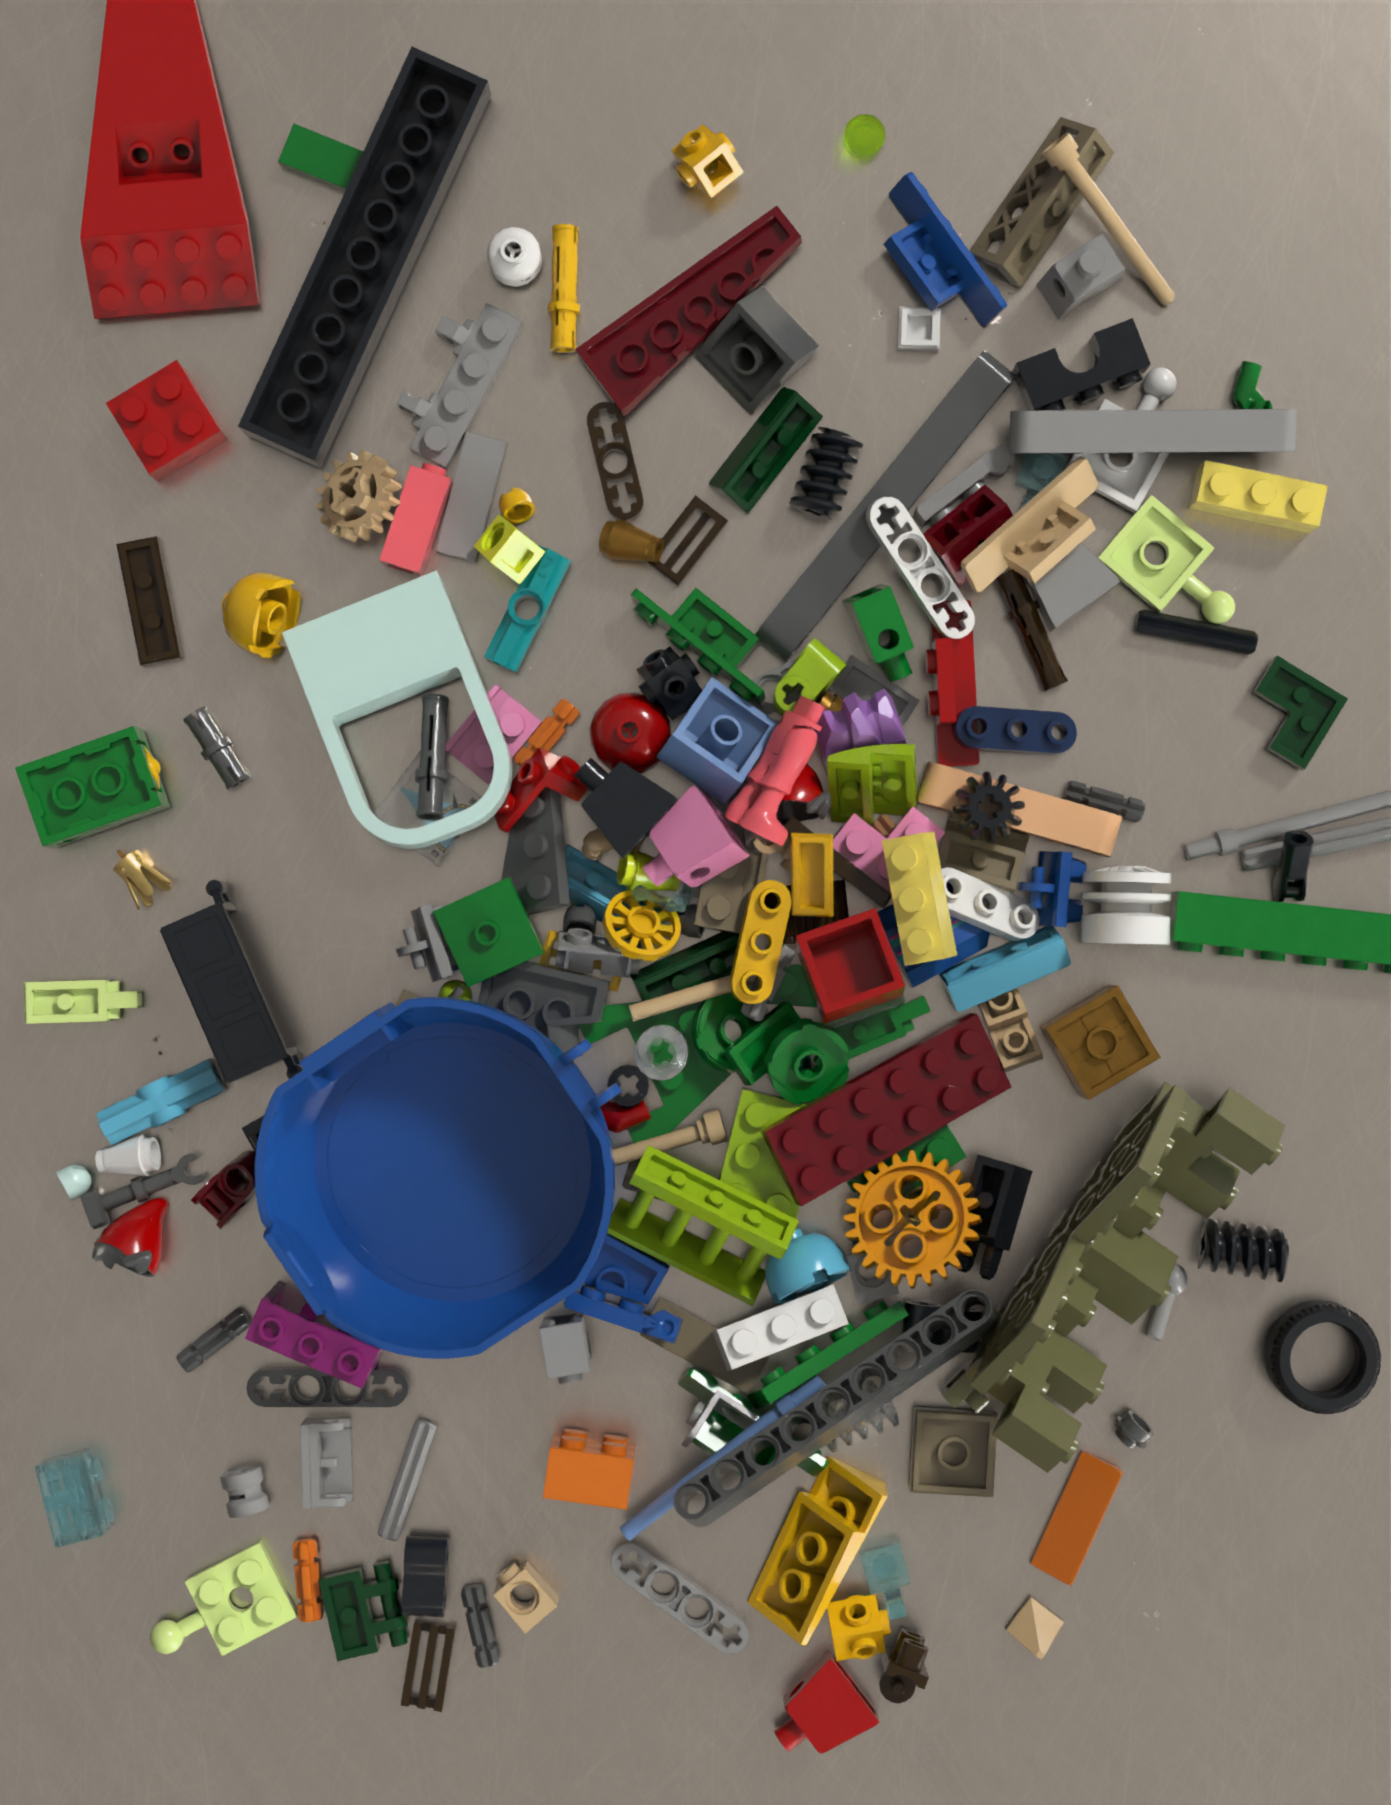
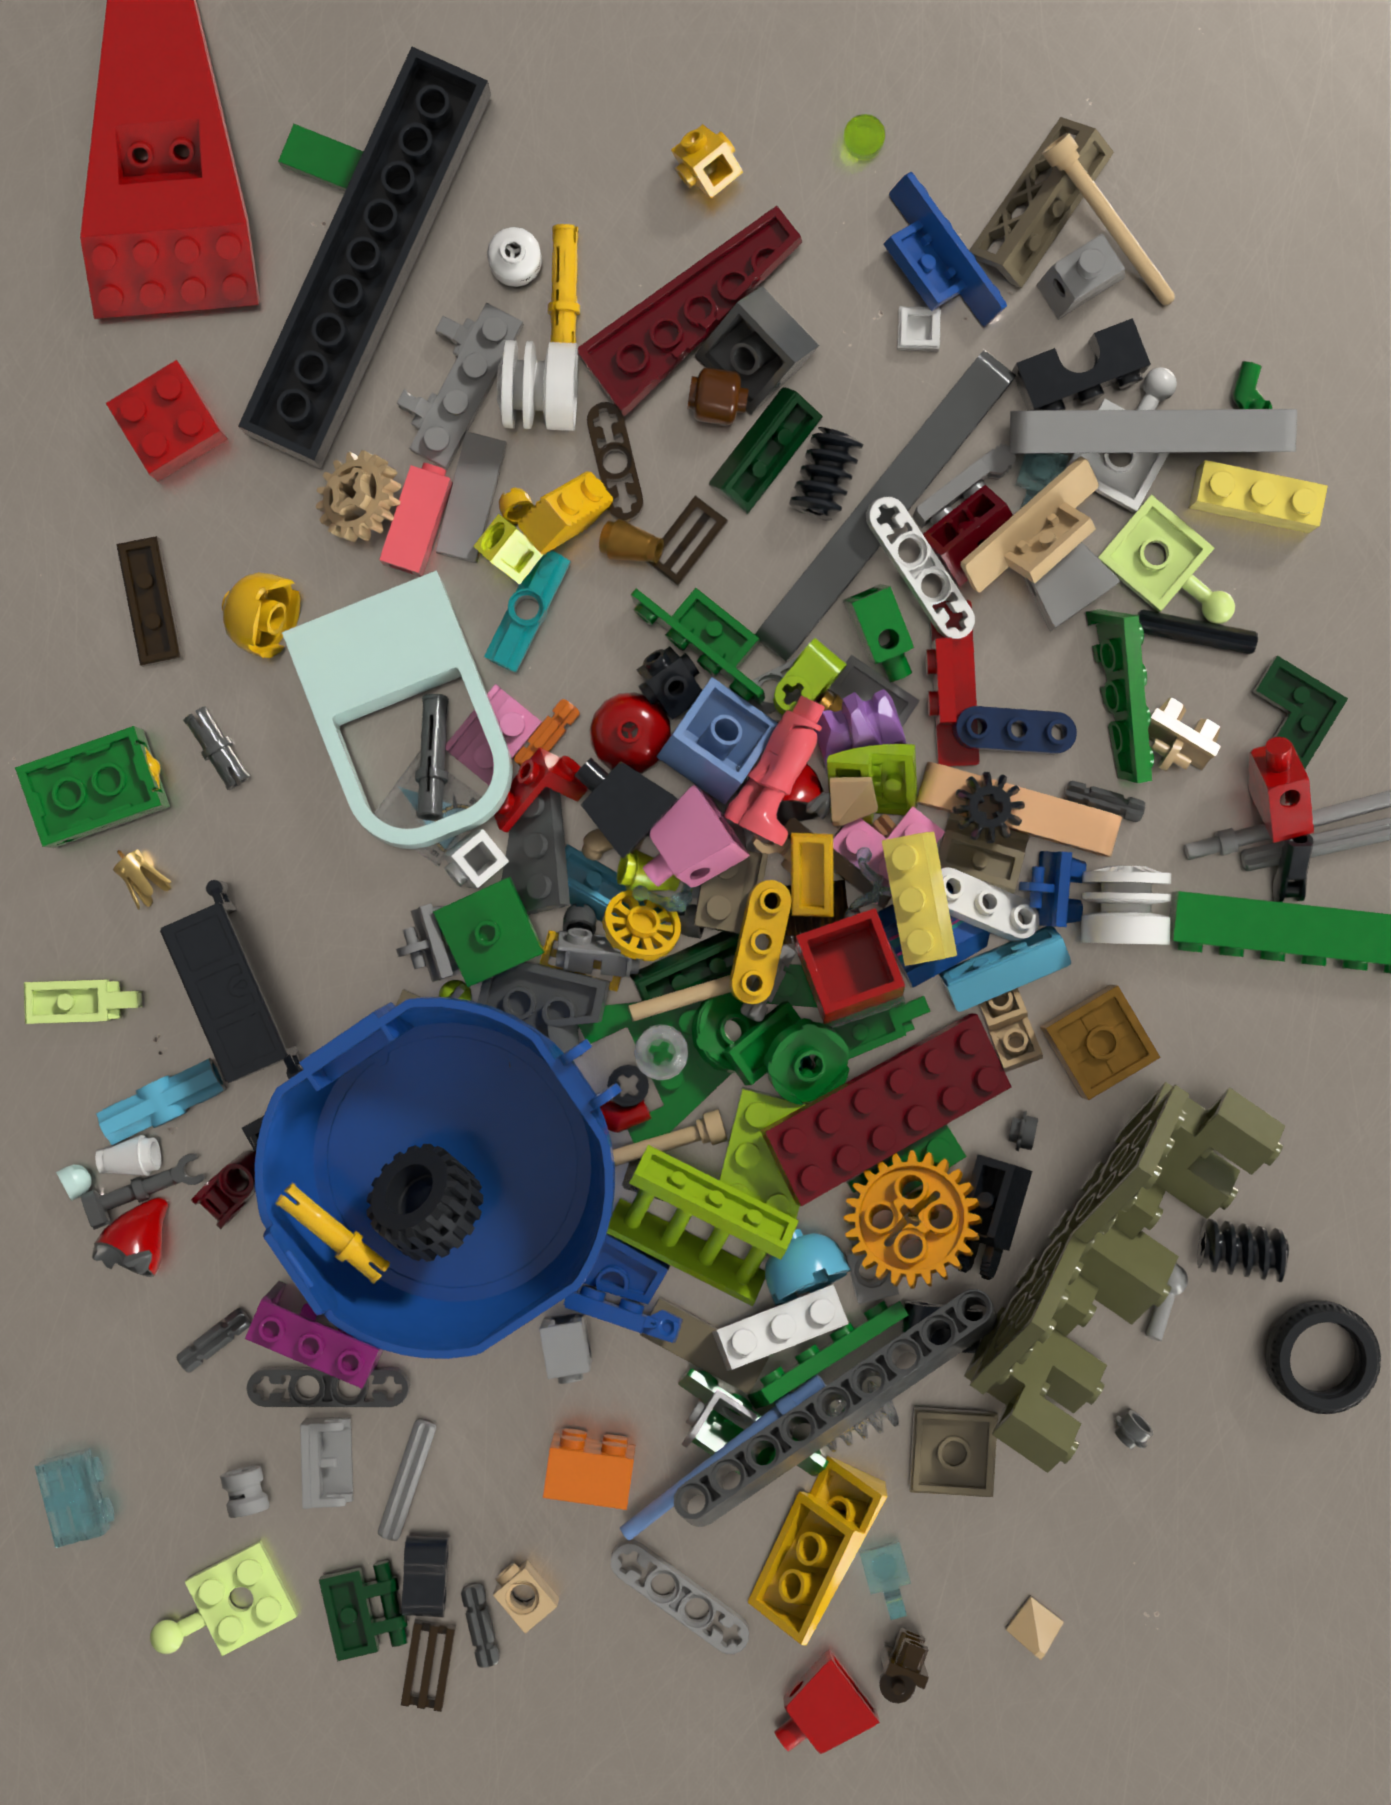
(307, 1580): orange axle -> none
(333, 1233): none -> yellow pin
(424, 1202): none -> black tyre
(474, 859): none -> white brick
(539, 385): none -> white wheel
(565, 512): none -> yellow brick
(717, 396): none -> reddish brown head
(851, 799): none -> tan slope
(858, 1627): yellow brick -> none
(863, 856): none -> clear light blue piece
(959, 1389): olive tile -> none
(1023, 1131): none -> dark grey plate
(1031, 629): dark brown pin -> none
(1076, 1517): orange slope -> none
(1124, 692): none -> green wing
(1179, 742): none -> tan hips
(1276, 771): none -> red torso

